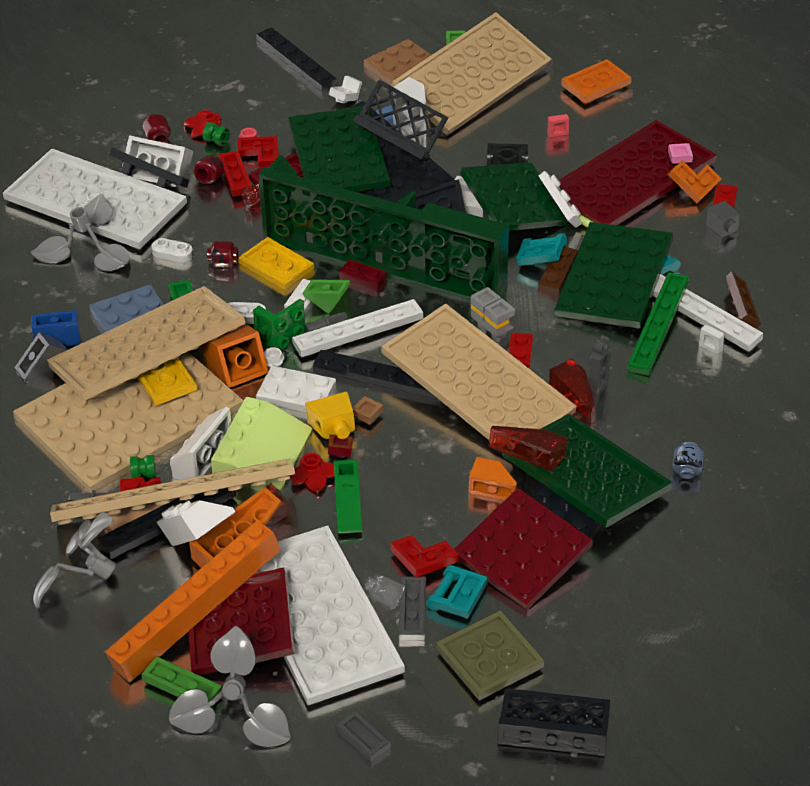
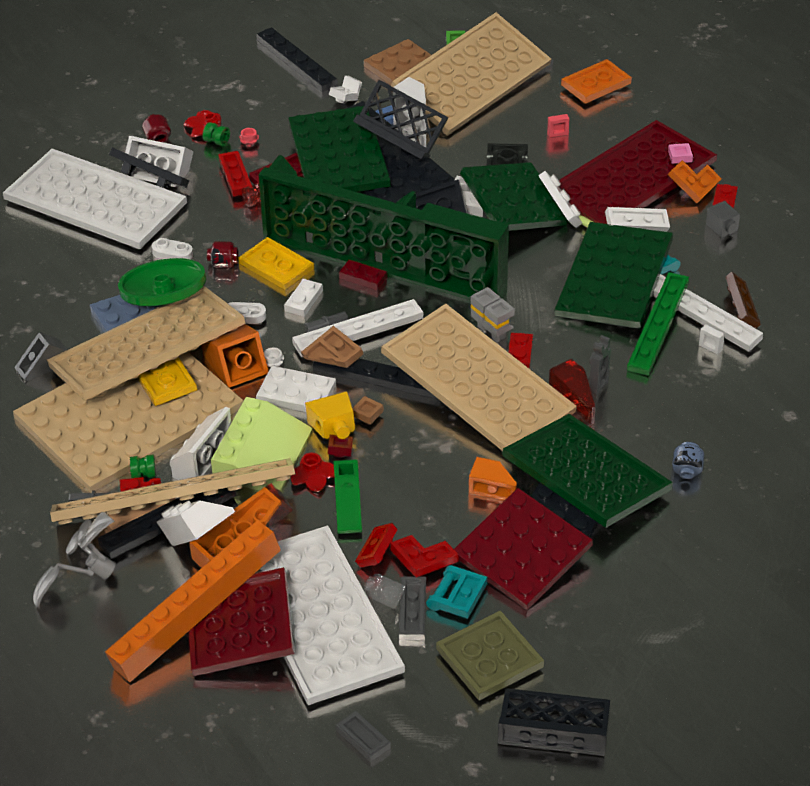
(60, 325): blue brick -> none
(95, 212): light grey plant -> none
(162, 282): none -> green dish
(177, 680): bright green plate -> none
(208, 169): dark red head -> none
(235, 655): light grey plant -> none
(264, 147): red plate -> none
(279, 328): green bracket -> none
(326, 292): bright green slope -> none
(333, 349): none -> medium nougat wing
(376, 545): none -> red plate
(531, 445): clear red slope -> none
(541, 250): teal plate -> none
(557, 272): reddish brown plate -> none
(638, 218): none -> white plate

